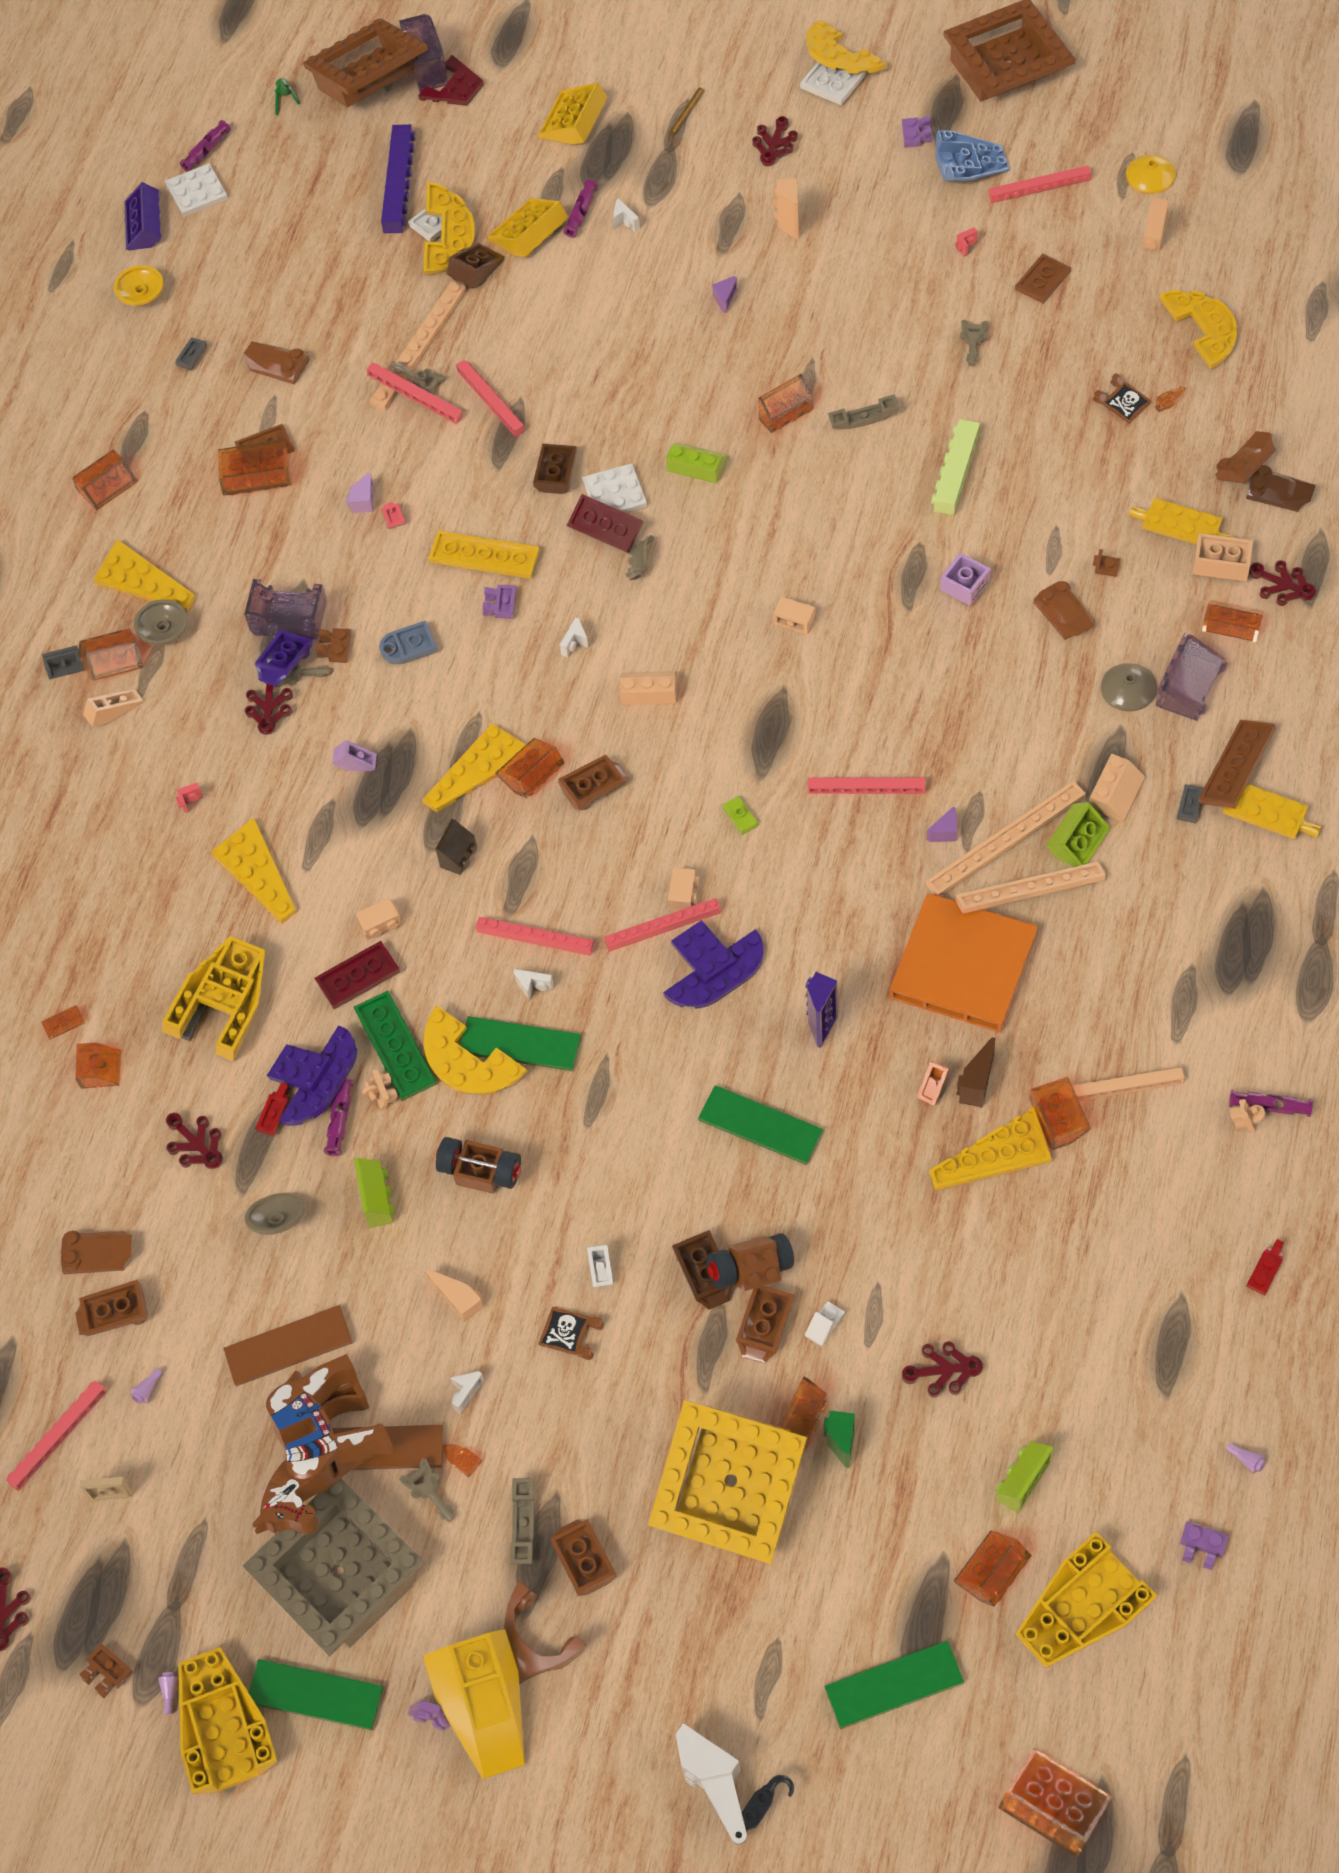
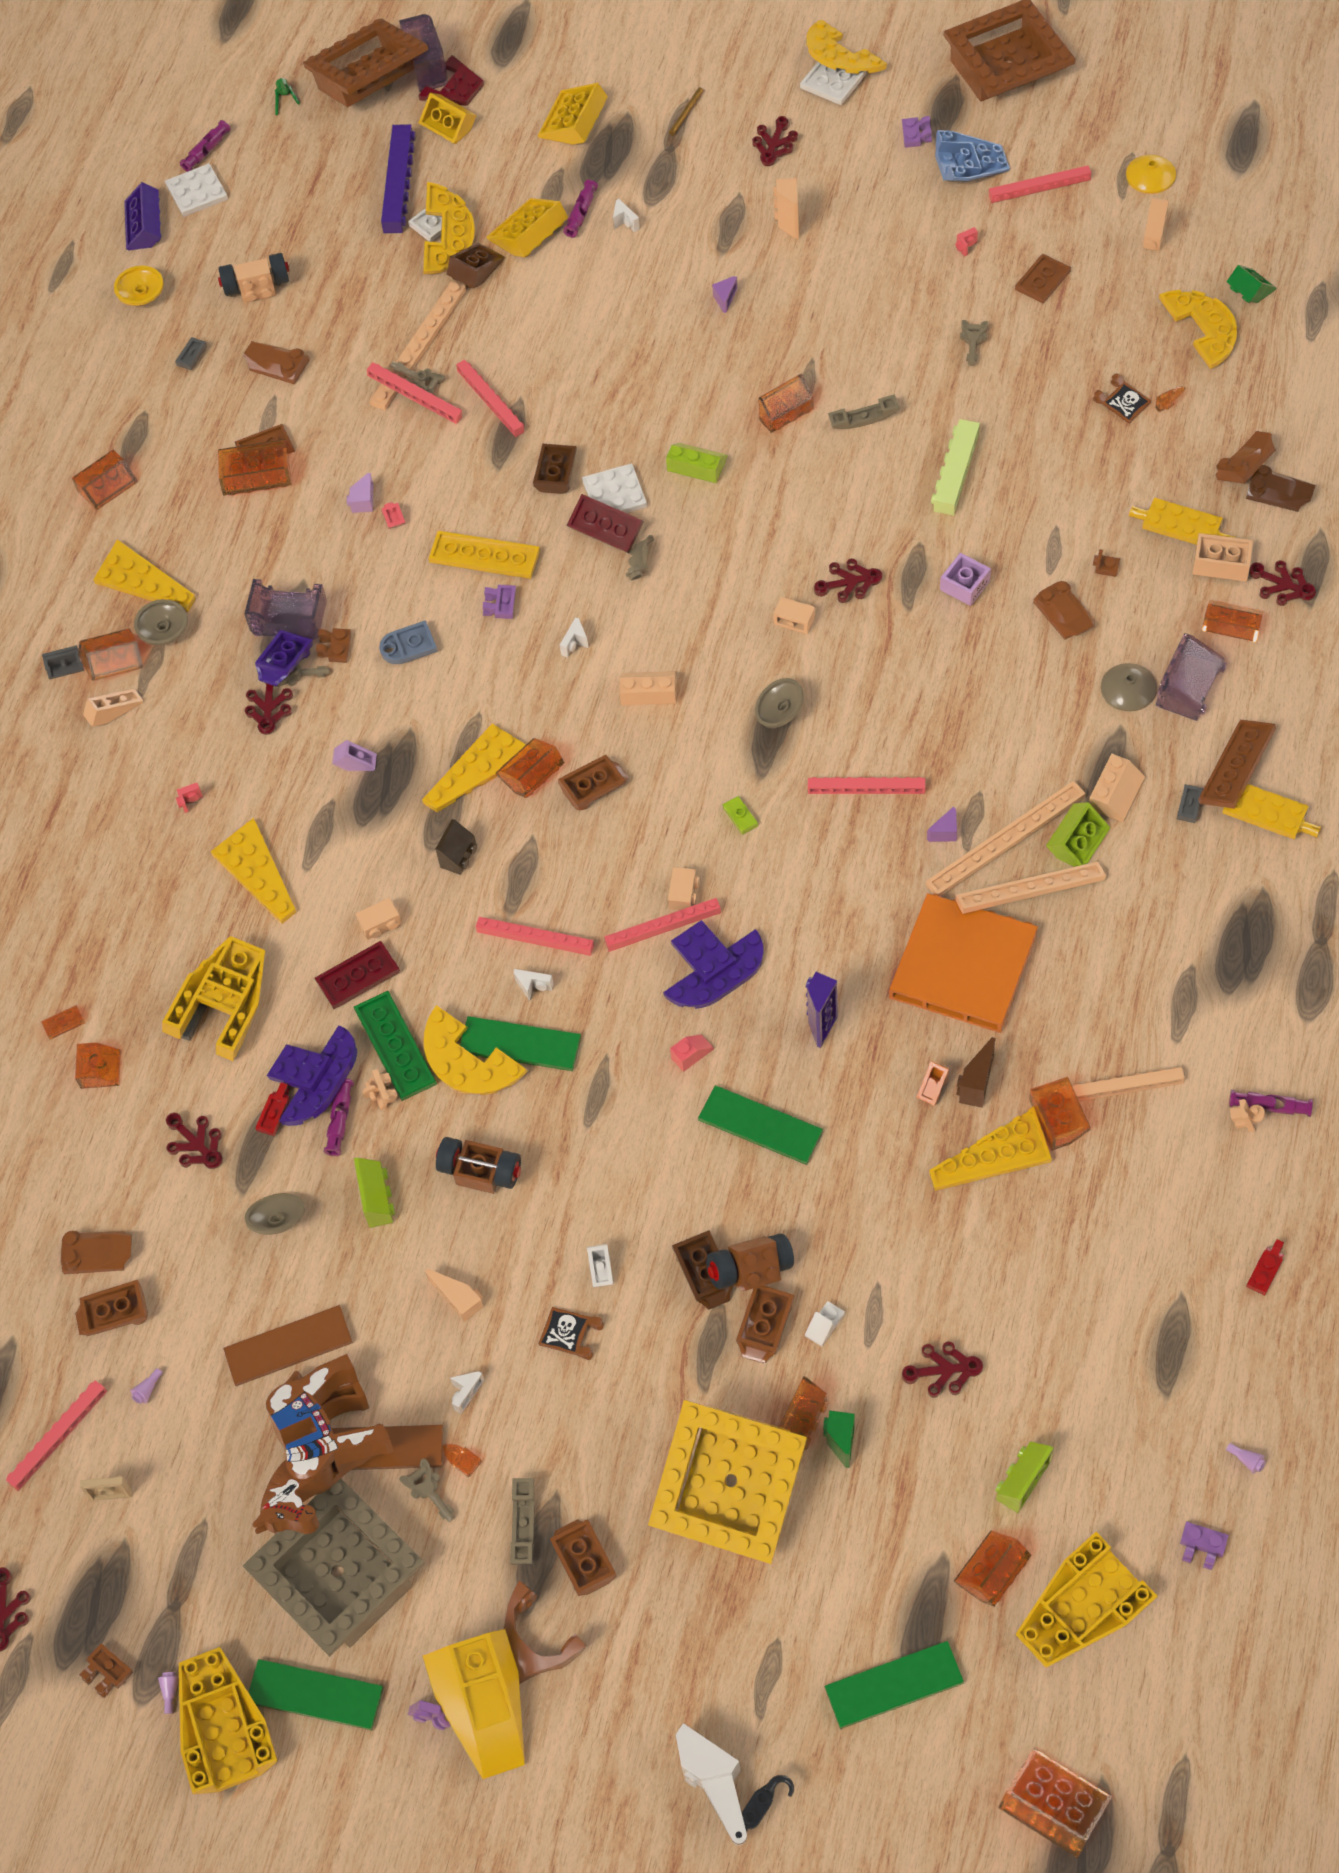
(254, 277): none -> brick
(446, 118): none -> yellow slope
(690, 1051): none -> coral slope
(779, 703): none -> dark tan dish
(850, 580): none -> dark red plant
(1250, 284): none -> green slope

